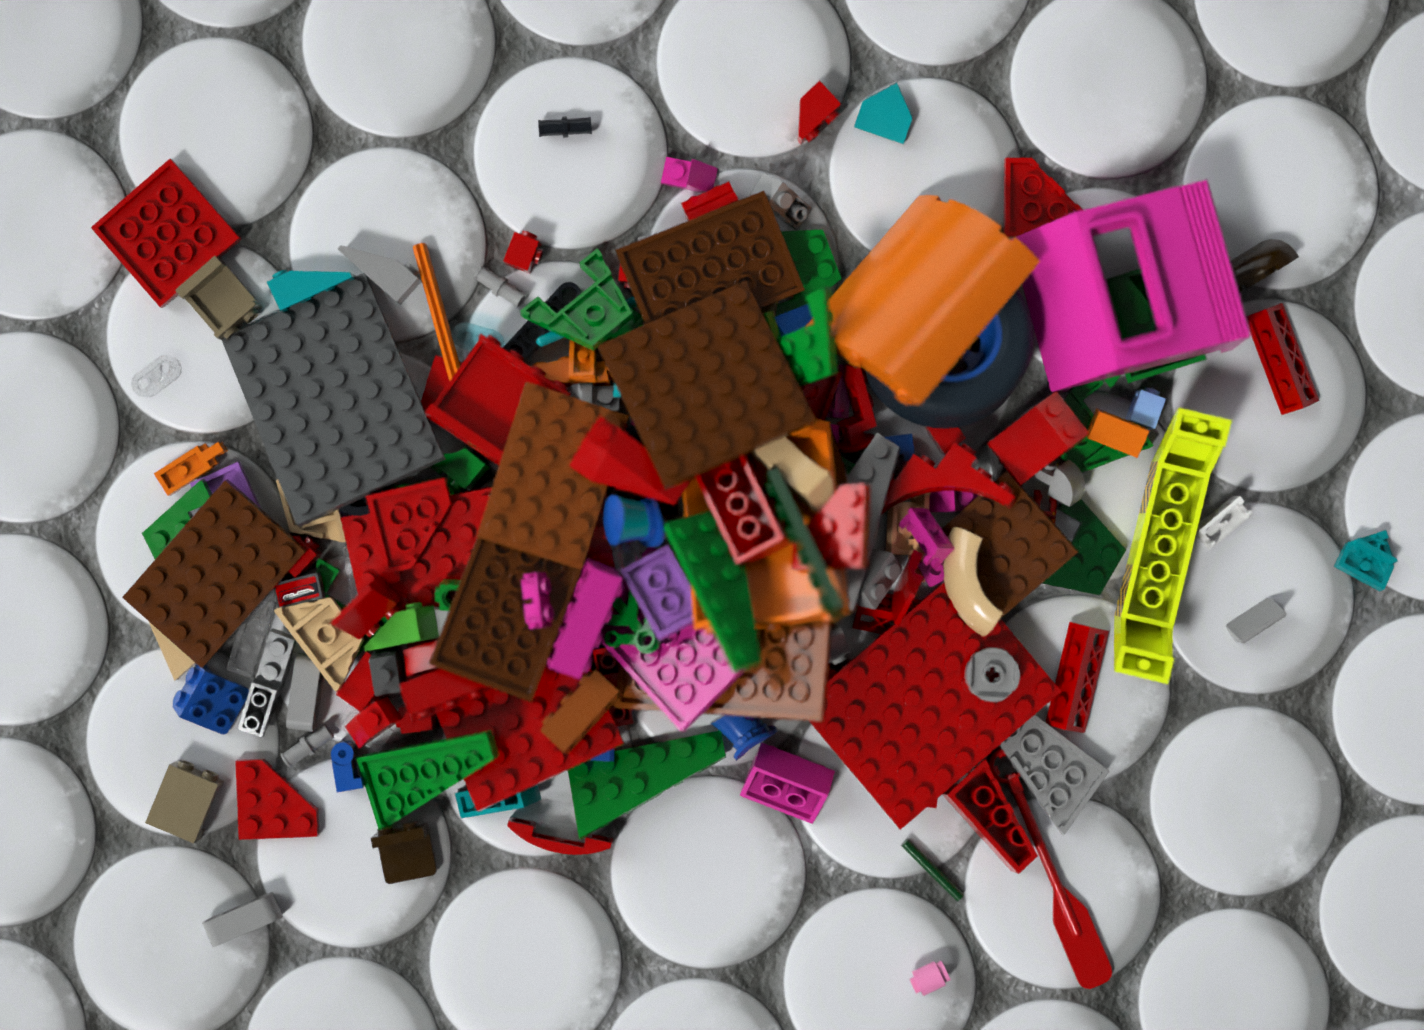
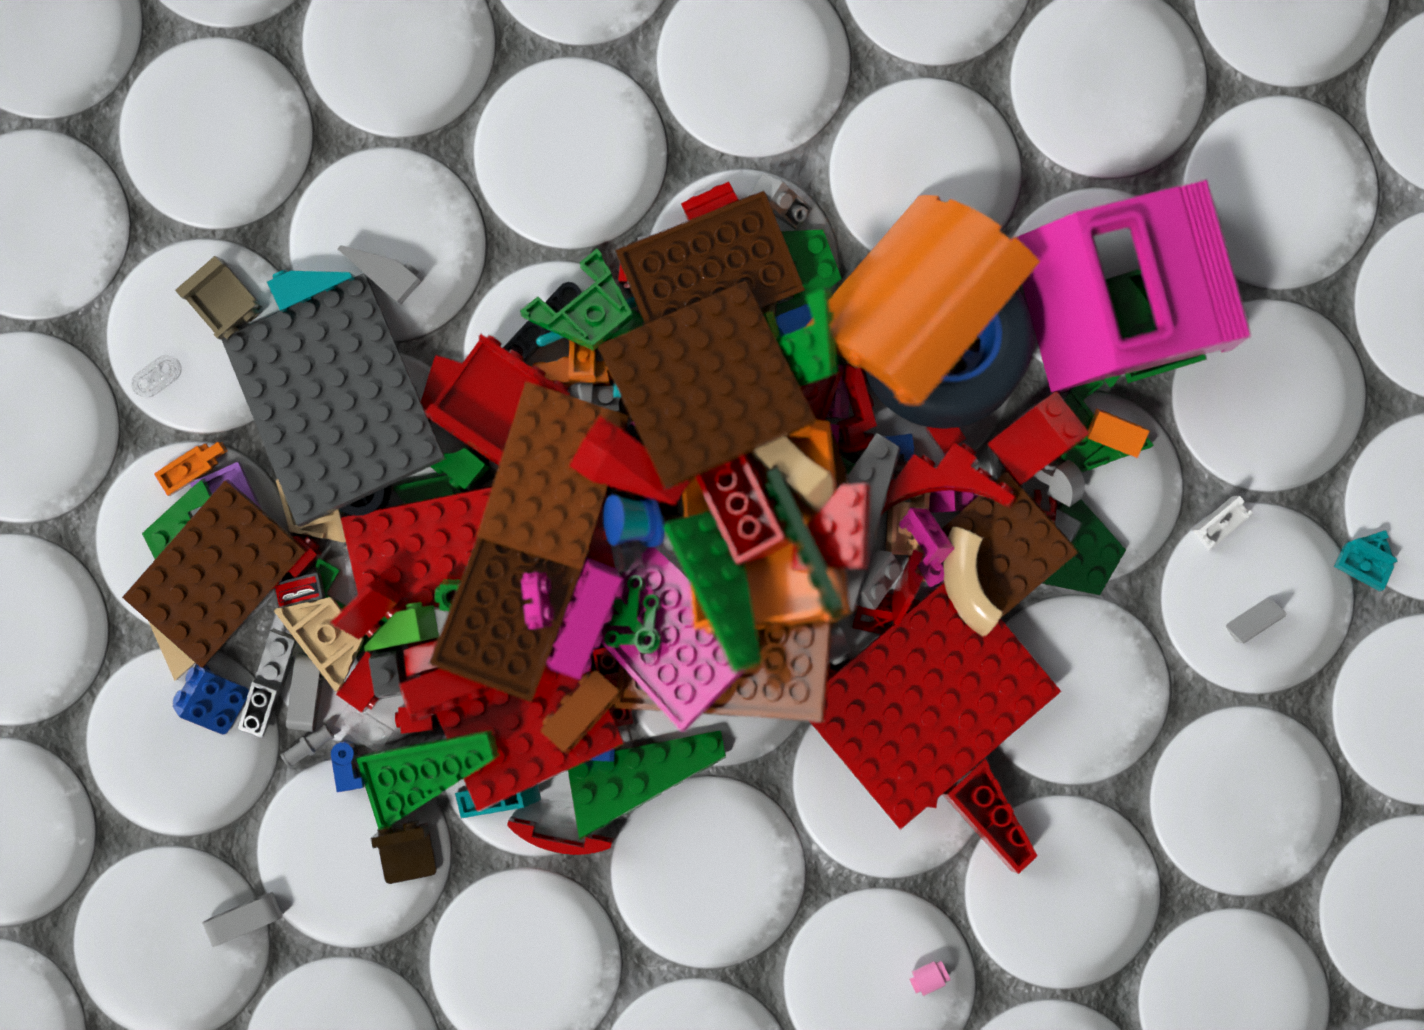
(165, 232): red plate -> none
(184, 800): dark tan panel -> none
(251, 639): clear plate -> none
(271, 805): red plate -> none
(372, 721): red slope -> none
(407, 520): red plate -> none
(436, 308): orange axle -> none
(475, 331): clear light blue plate -> none
(500, 286): light grey pin -> none
(523, 251): red brick -> none
(564, 126): black pin -> none
(661, 592): medium lavender plate -> none
(689, 175): dark pink slope -> none
(743, 732): blue hat -> none
(787, 783): dark pink slope -> none
(814, 110): red slope -> none
(885, 114): teal slope -> none
(939, 876): dark green bar -> none
(1001, 686): light grey plate -> none
(1031, 197): red plate -> none
(1054, 770): light grey wing -> none
(1069, 914): red piece -> none
(1073, 677): red fence -> none
(1146, 408): light blue brick -> none
(1165, 544): neon yellow slope -> none
(1261, 262): dark brown brick -> none
(1279, 359): red fence -> none

